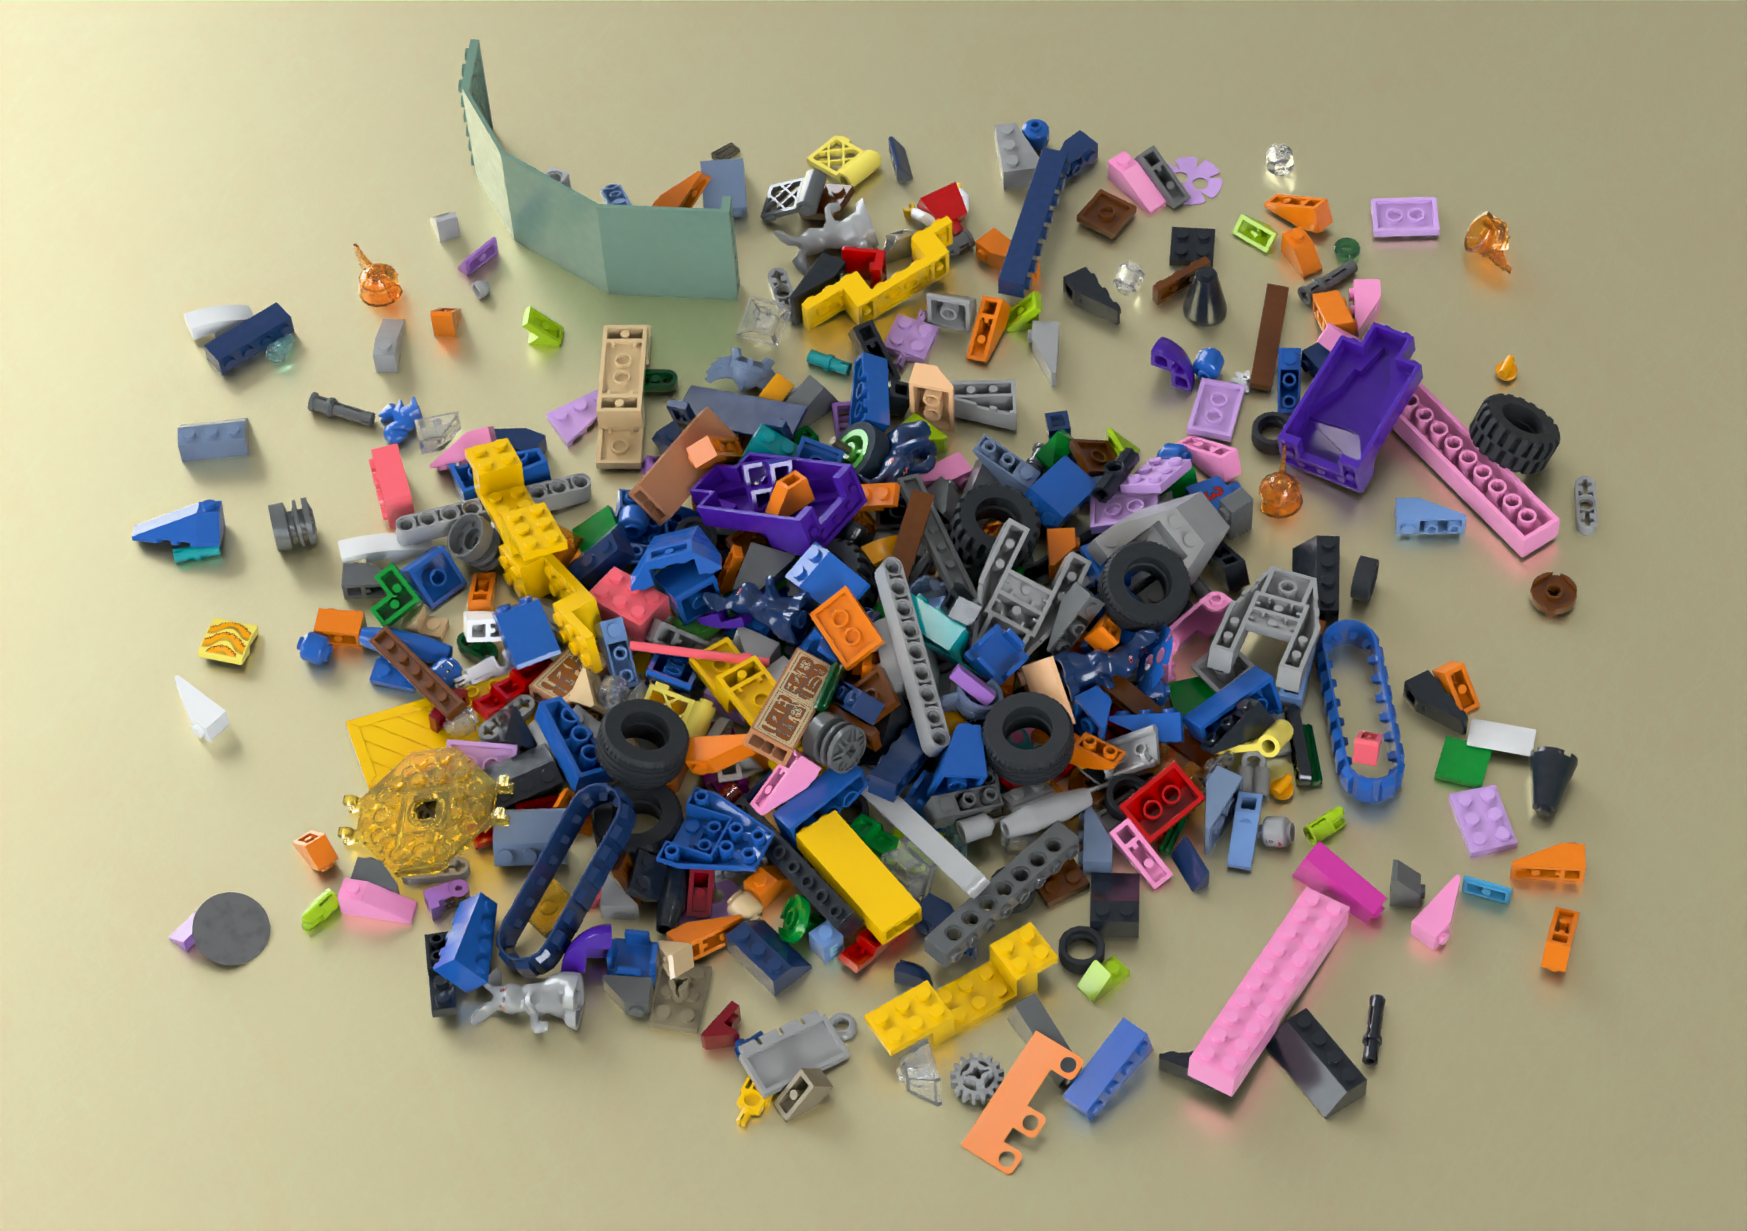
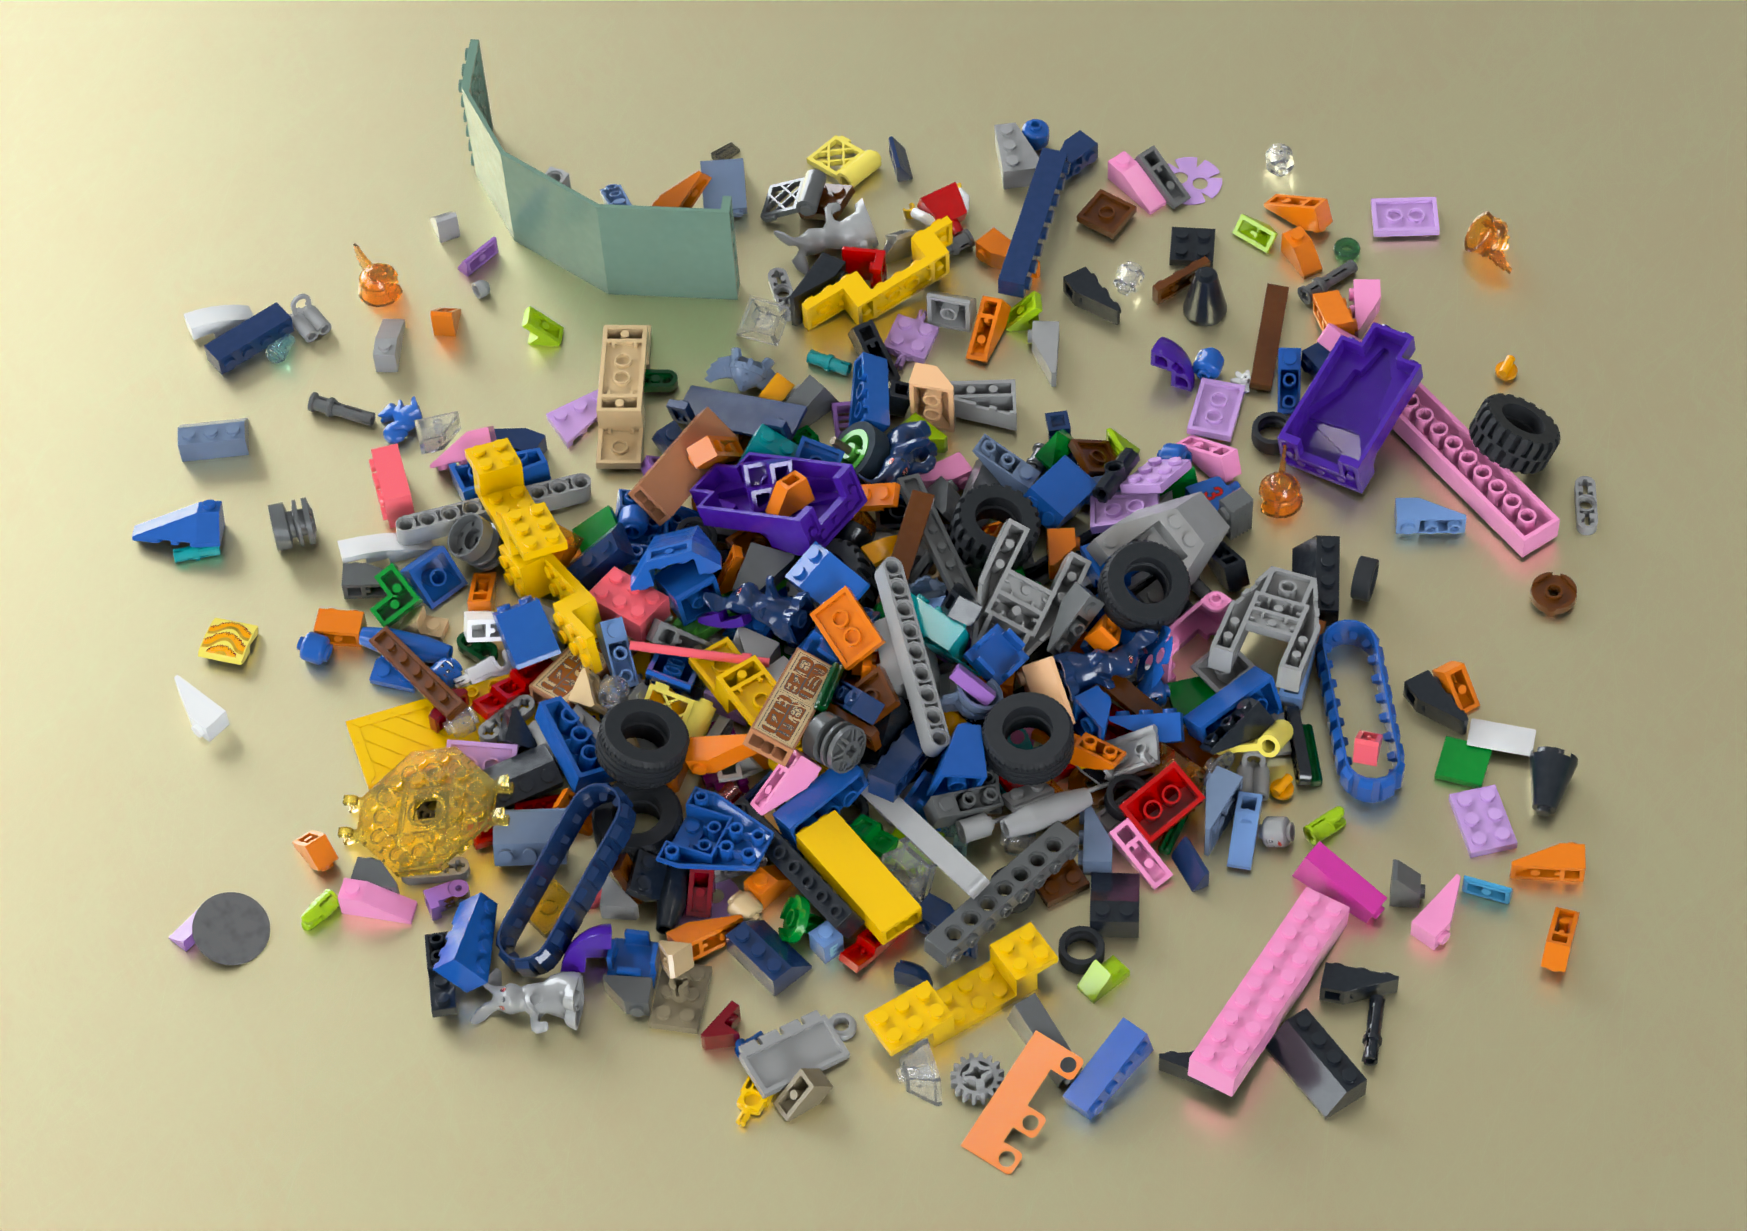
(309, 319): none -> light grey piece
(1350, 984): none -> black slope

